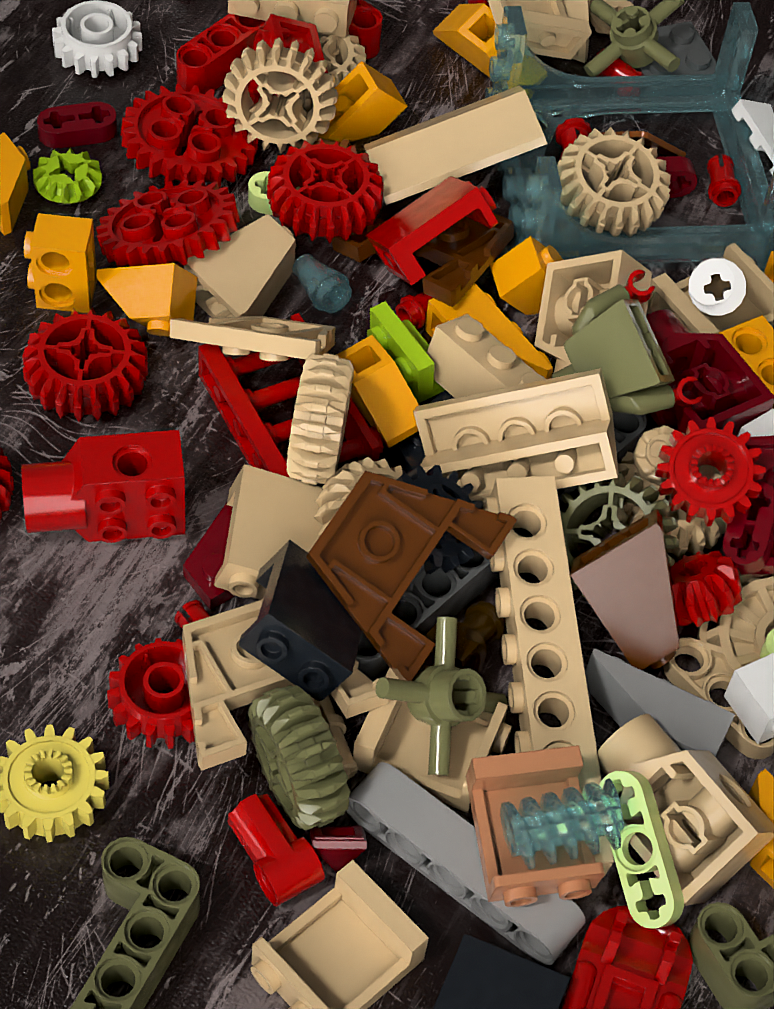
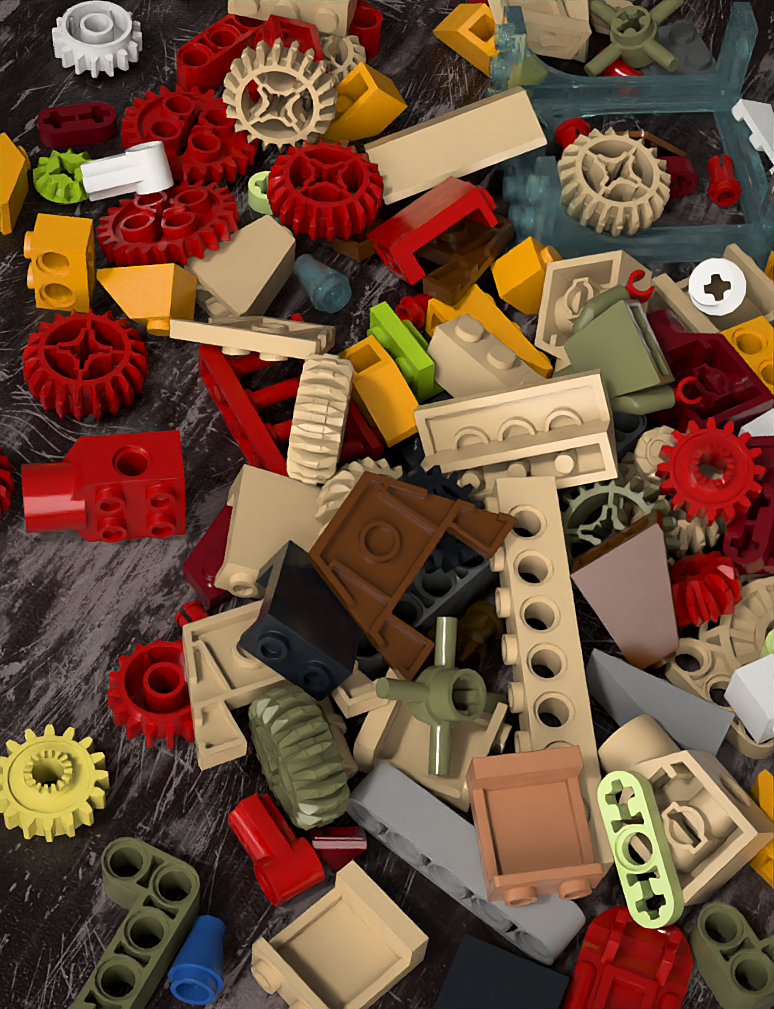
(139, 169): none -> white piece
(200, 963): none -> blue cone
(563, 822): clear light blue piece -> none

